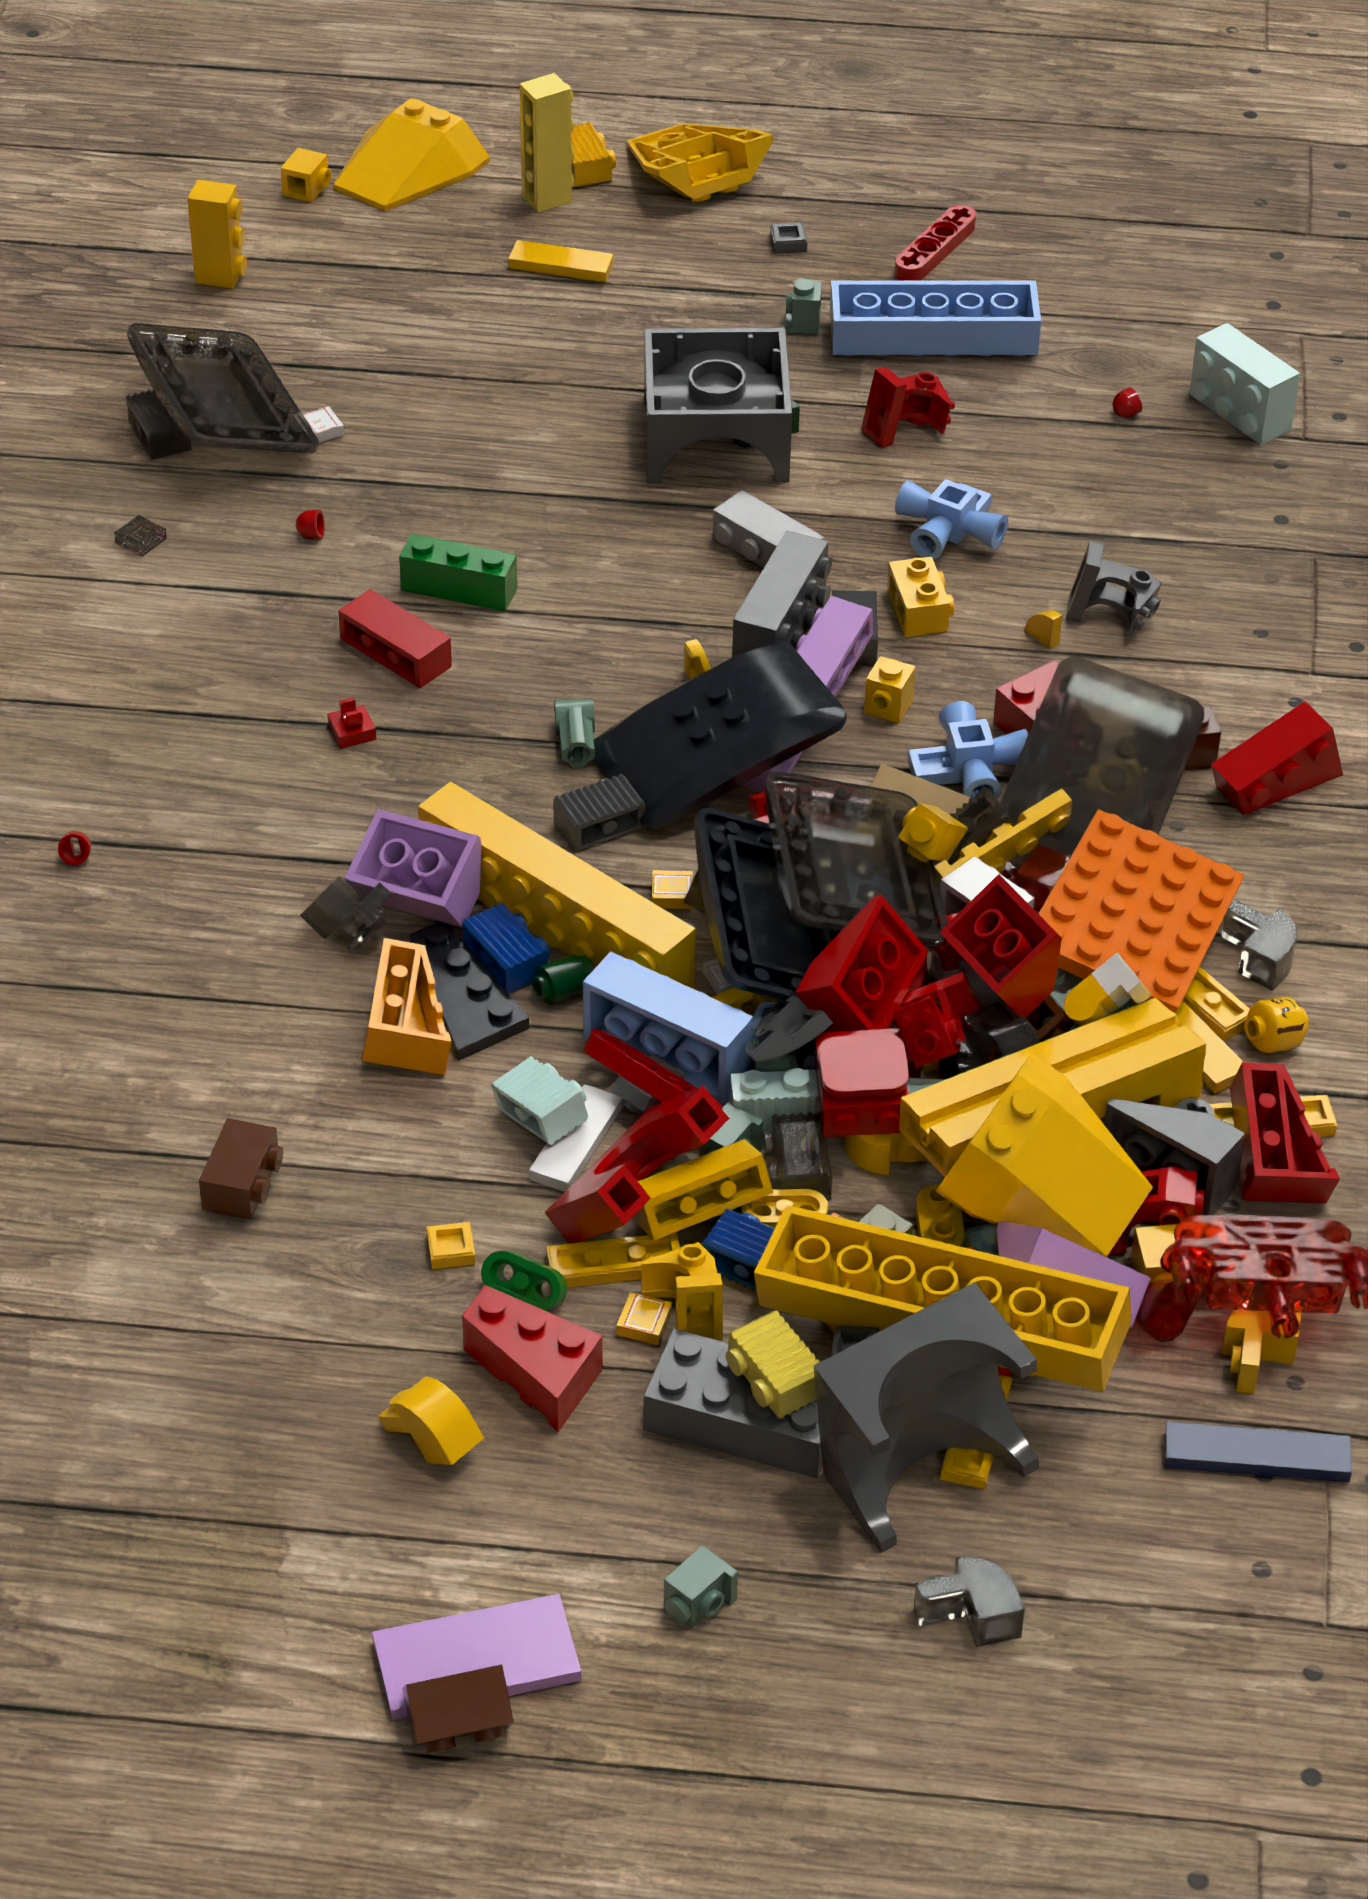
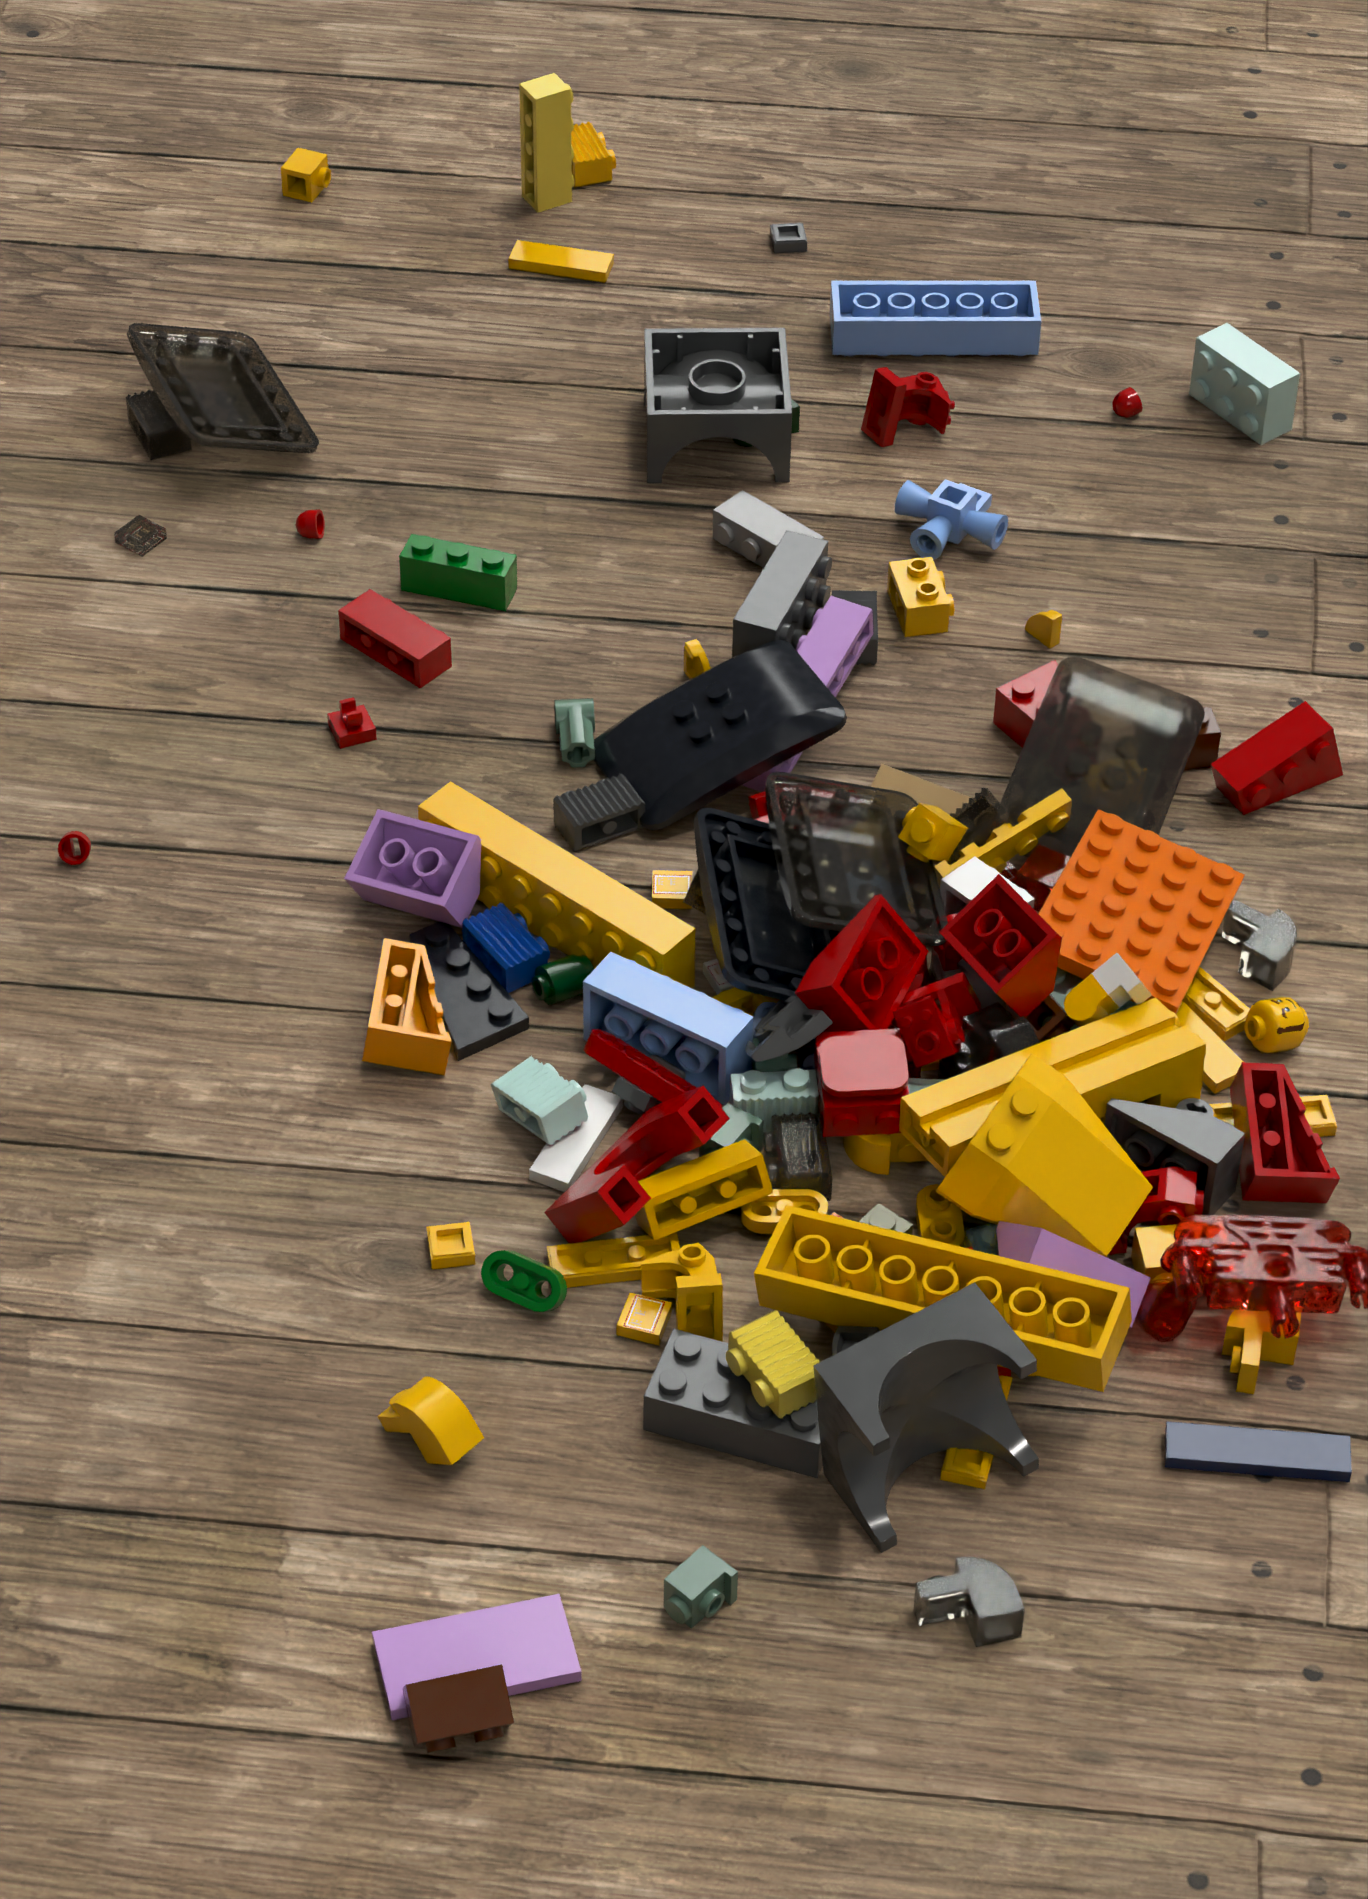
(216, 234): yellow brick -> none
(240, 1168): reddish brown brick -> none
(325, 424): white tile -> none
(344, 915): clear smoke brick -> none
(410, 156): yellow wedge -> none
(533, 1352): wedge -> none
(701, 157): yellow wedge -> none
(738, 1246): blue brick -> none
(804, 307): sand green brick -> none
(889, 689): yellow brick -> none
(938, 245): red beam -> none
(968, 752): light blue brick -> none
(1090, 589): dark grey tile -> none

